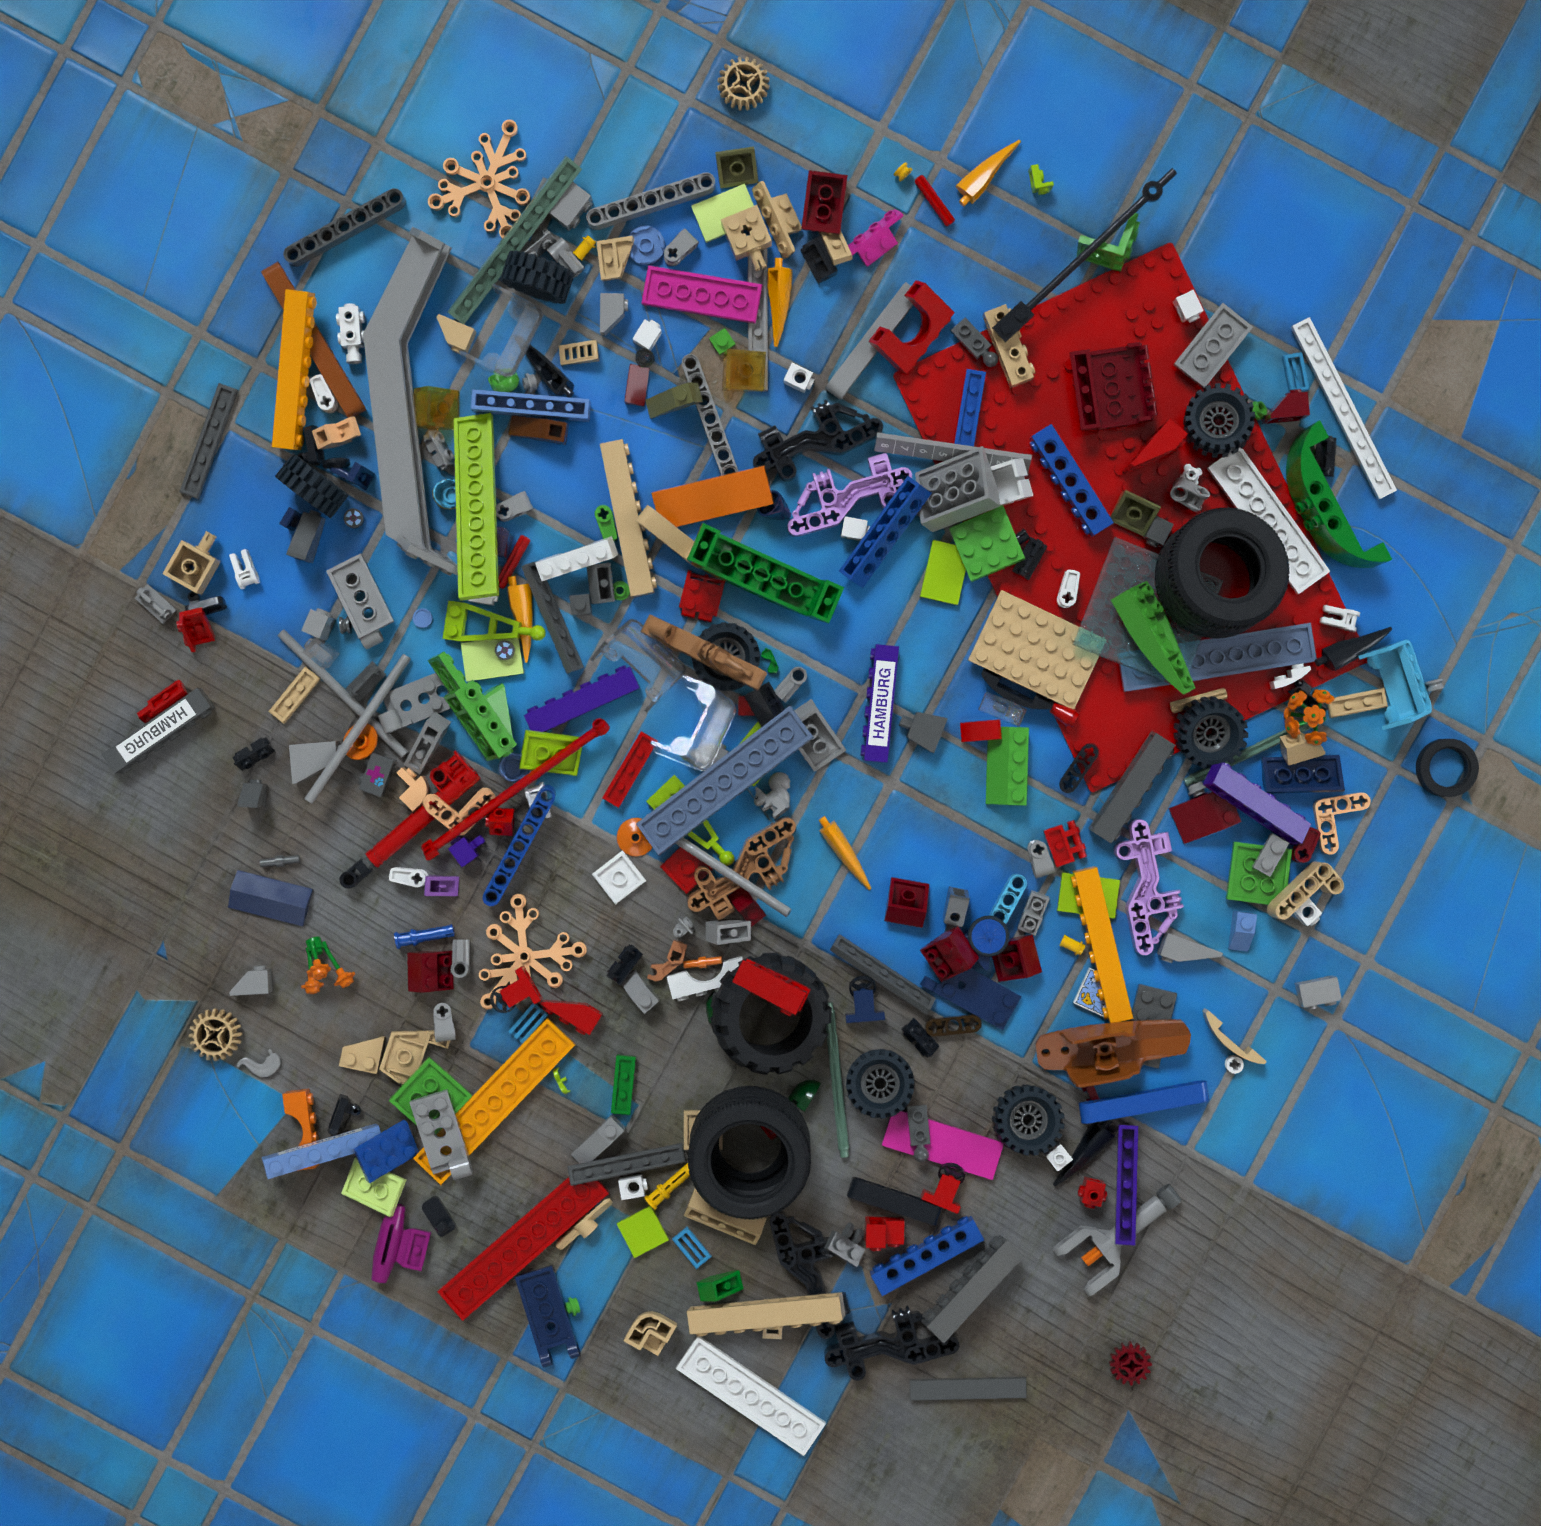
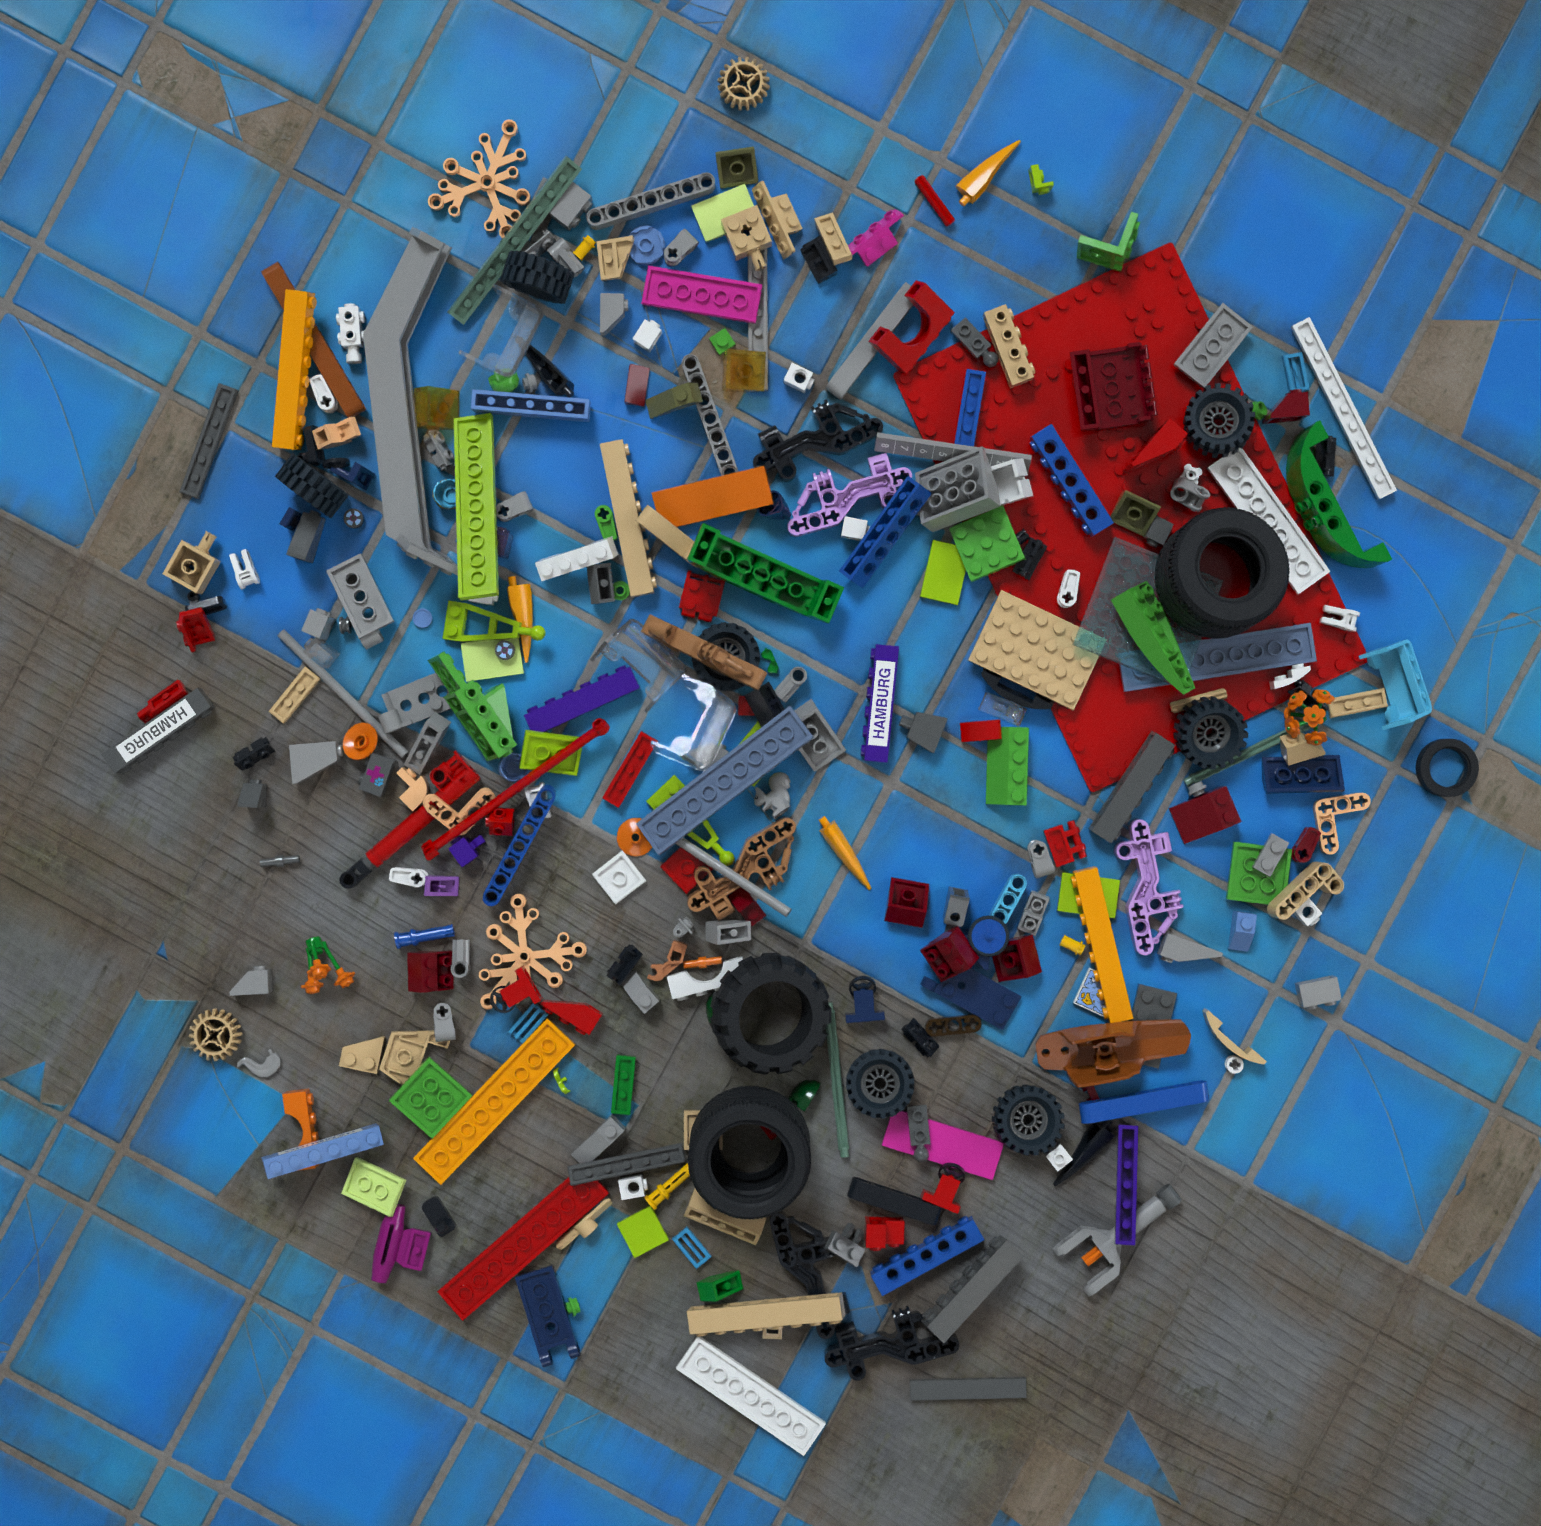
(155, 603): light grey hinge -> none
(269, 898): dark blue slope -> none
(335, 227): dark grey beam -> none
(342, 1106): black piece -> none
(357, 729): light grey piece -> none
(365, 681): dark grey hinge -> none
(386, 1151): blue plate -> none
(456, 334): tan slope -> none
(458, 1160): light grey hinge -> none
(513, 560): red axle -> none
(539, 429): reddish brown slope -> none
(553, 619): dark grey plate -> none
(580, 605): dark grey brick -> none
(594, 358): tan slope -> none
(641, 360): clear smoke plate -> none
(650, 1331): tan brick -> none
(772, 986): red wedge -> none
(779, 292): light orange piece -> none
(824, 202): dark red slope -> none
(882, 974): dark grey plate -> none
(902, 171): yellow bush -> none
(1022, 313): black bar -> none
(1065, 714): red cone -> none
(1089, 1186): red brick -> none
(1091, 759): black beam -> none
(1131, 1372): dark red gear -> none
(1188, 306): white brick -> none
(1256, 803): brick -> none
(1348, 650): black piece -> none
(1434, 684): light grey bush -> none

